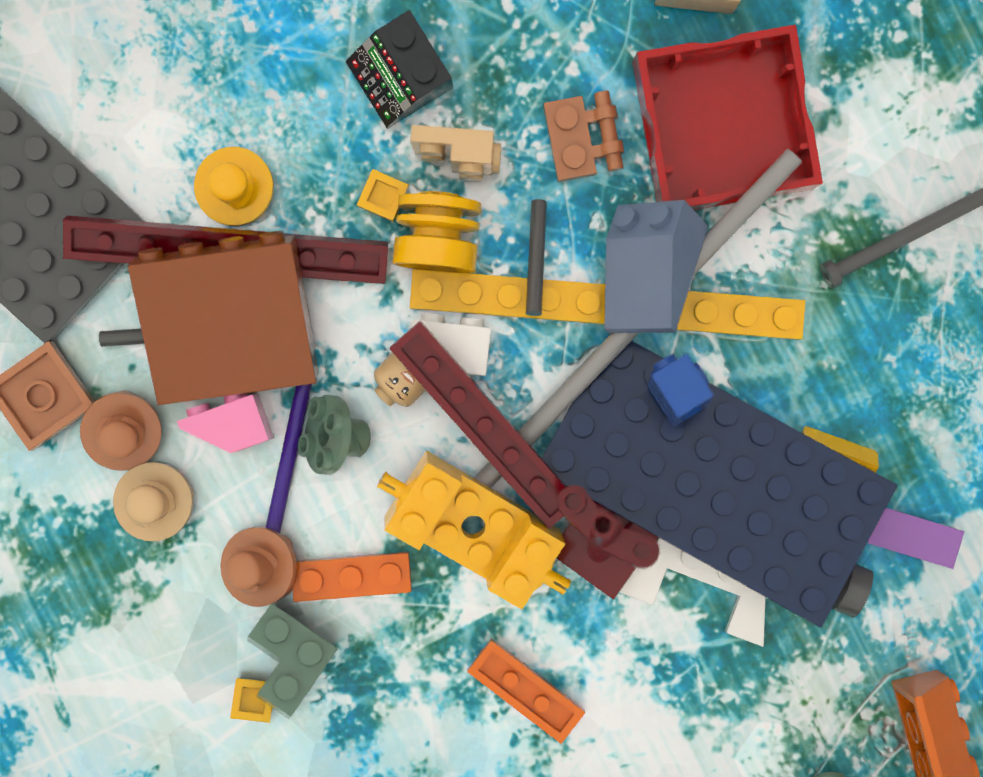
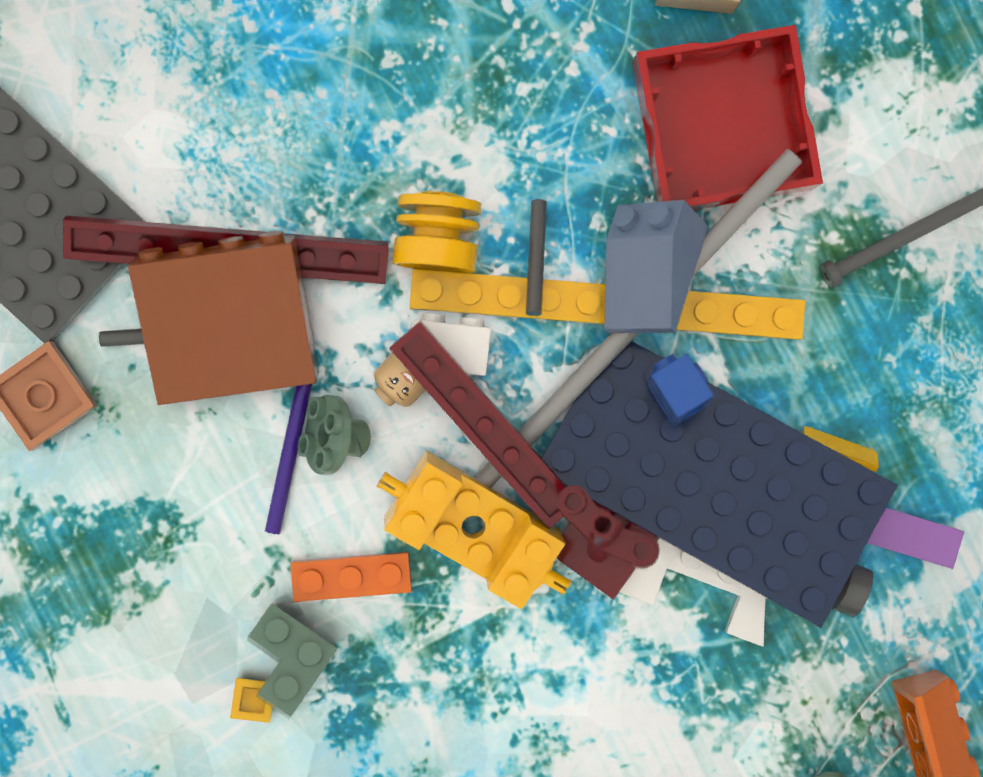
(120, 431): nougat plate -> none
(153, 501): tan plate -> none
(230, 426): bright pink slope -> none
(234, 186): yellow plate -> none
(258, 566): nougat plate -> none
(382, 195): yellow plate -> none
(399, 70): black slope -> none
(470, 150): tan plate -> none
(526, 691): orange plate -> none
(570, 136): nougat plate -> none

